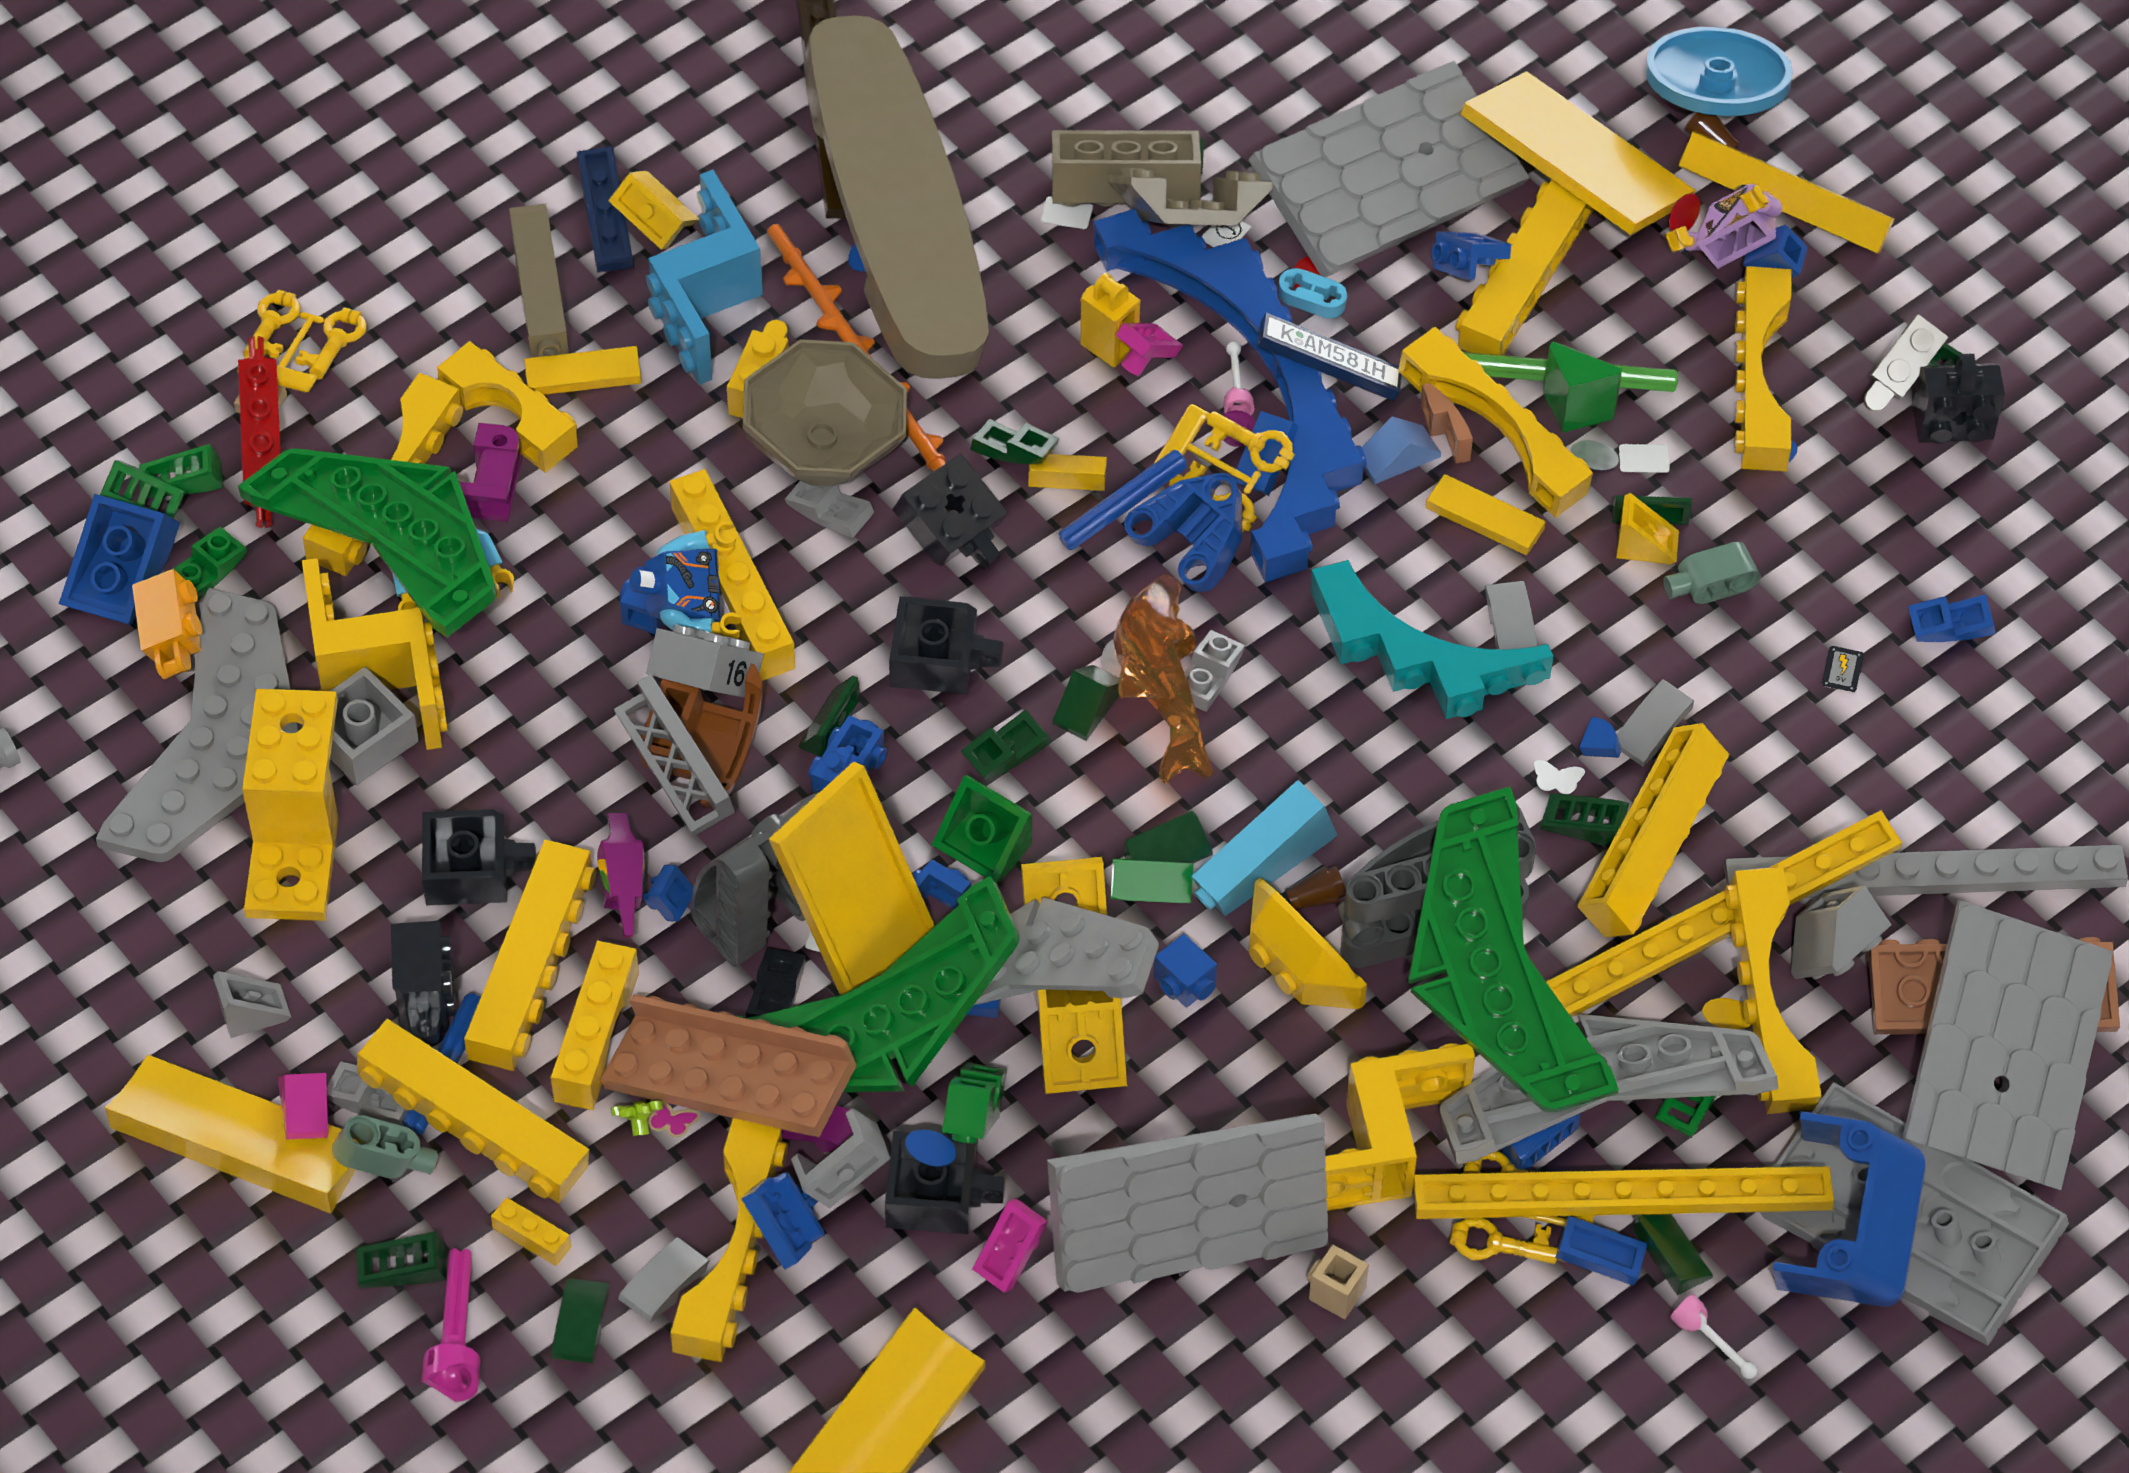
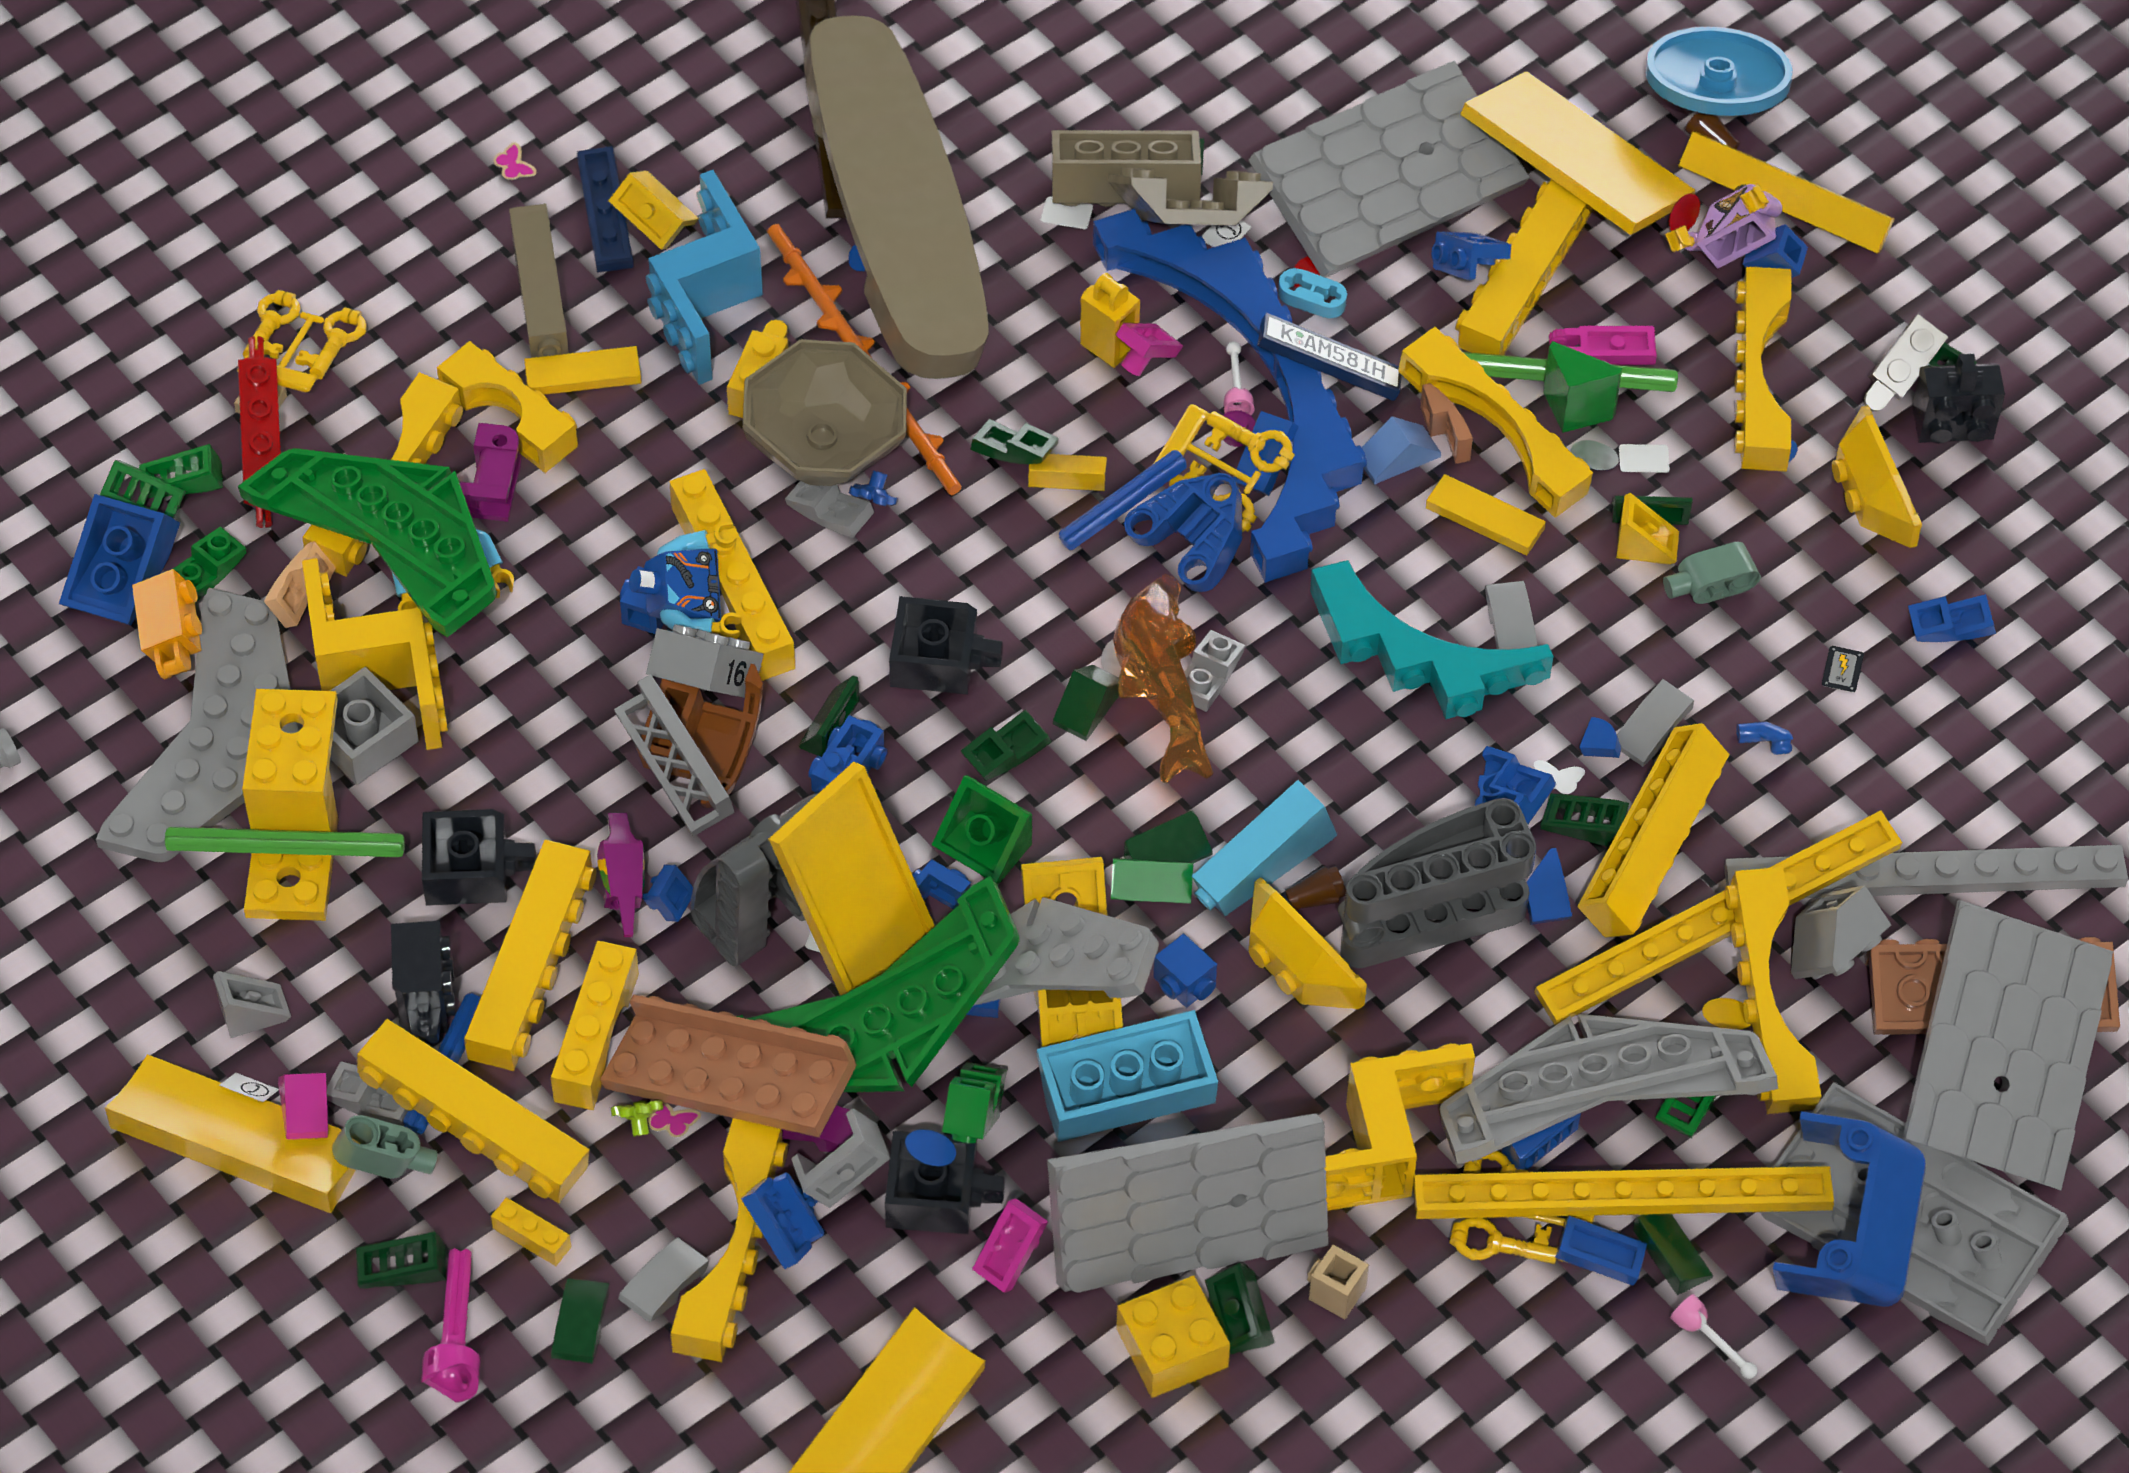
(249, 1087): none -> white sticker
(284, 842): none -> bright green axle
(288, 594): none -> light nougat slope
(511, 163): none -> dark pink sticker
(776, 982): black slope -> none
(874, 490): none -> blue plant
(962, 529): black hinge -> none
(1126, 1075): none -> medium azure slope
(1173, 1336): none -> yellow piece
(1240, 1308): none -> dark green slope
(1491, 987): green wing -> none
(1510, 780): none -> blue slope
(1548, 891): none -> blue slope
(1611, 343): none -> dark pink hinge
(1765, 731): none -> blue arm
(1873, 482): none -> yellow wedge

